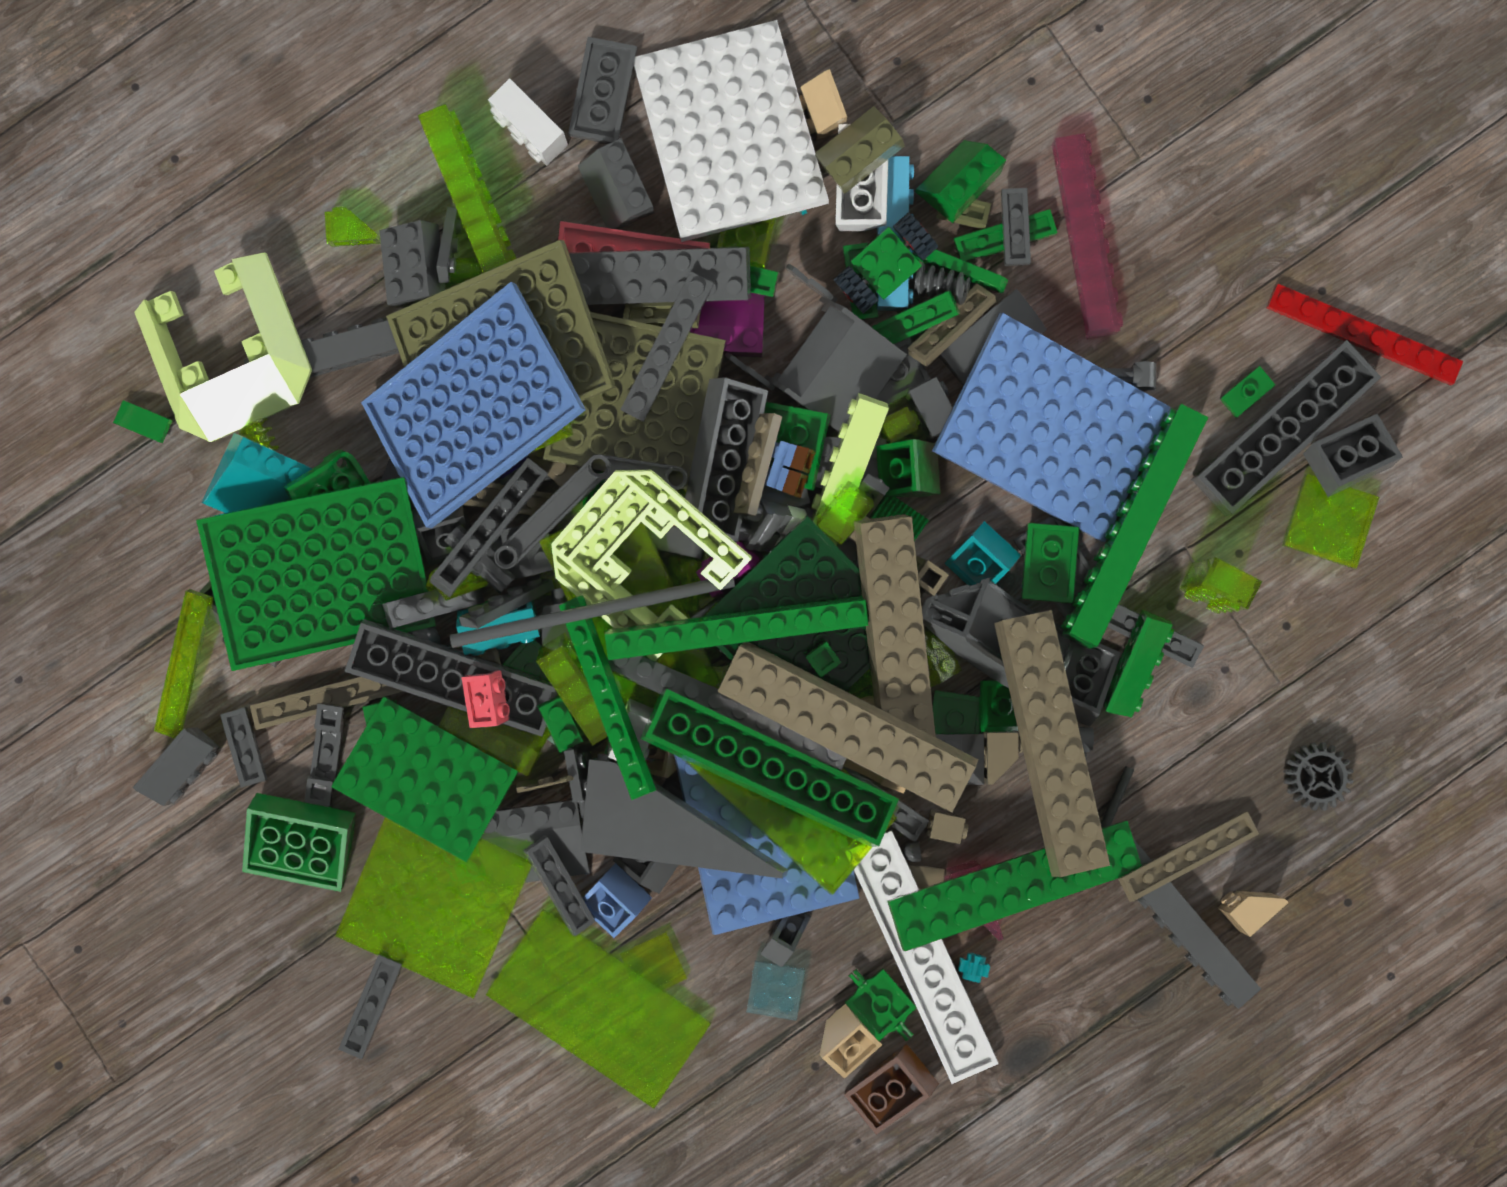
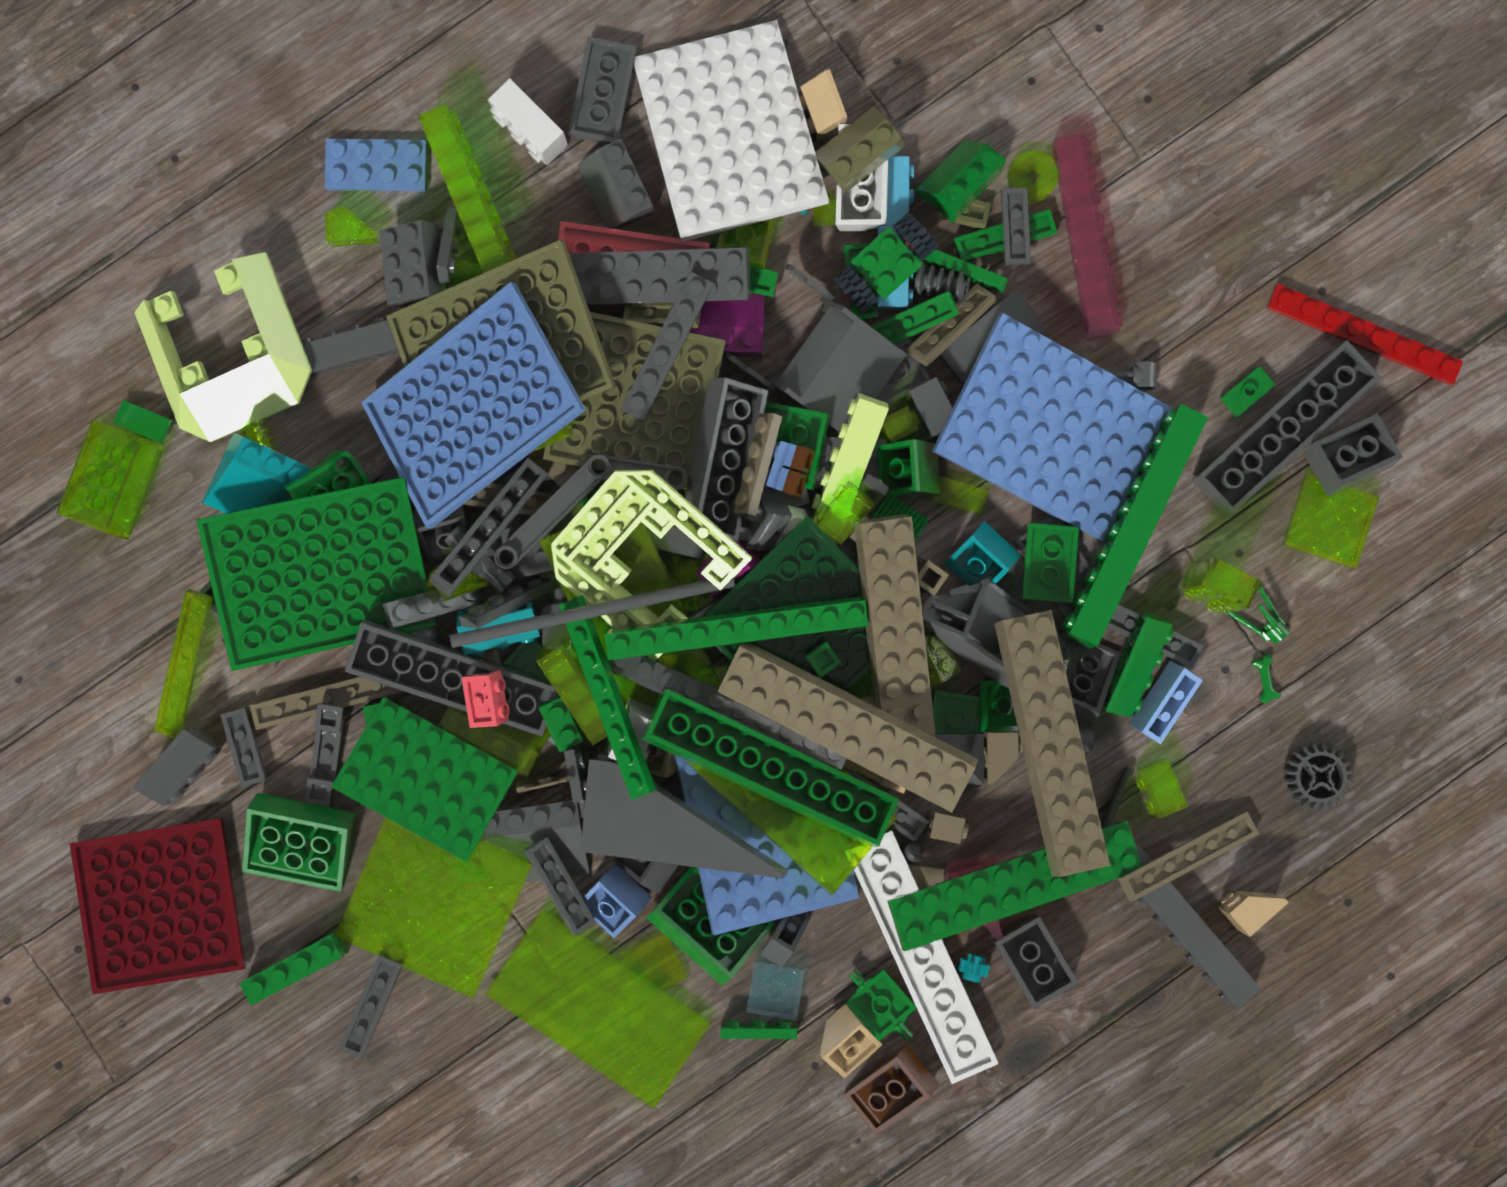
(110, 480): none -> clear neon green slope
(157, 906): none -> dark red plate
(293, 968): none -> green brick
(376, 165): none -> medium blue plate
(686, 922): none -> green slope
(758, 1030): none -> green plate
(825, 214): none -> clear neon green tile
(961, 496): none -> clear neon green tile
(1035, 961): none -> dark grey brick
(1044, 167): none -> clear neon green plate
(1160, 788): none -> clear neon green brick
(1165, 702): none -> light blue brick
(1268, 690): none -> green piece
(1274, 627): none -> green plant

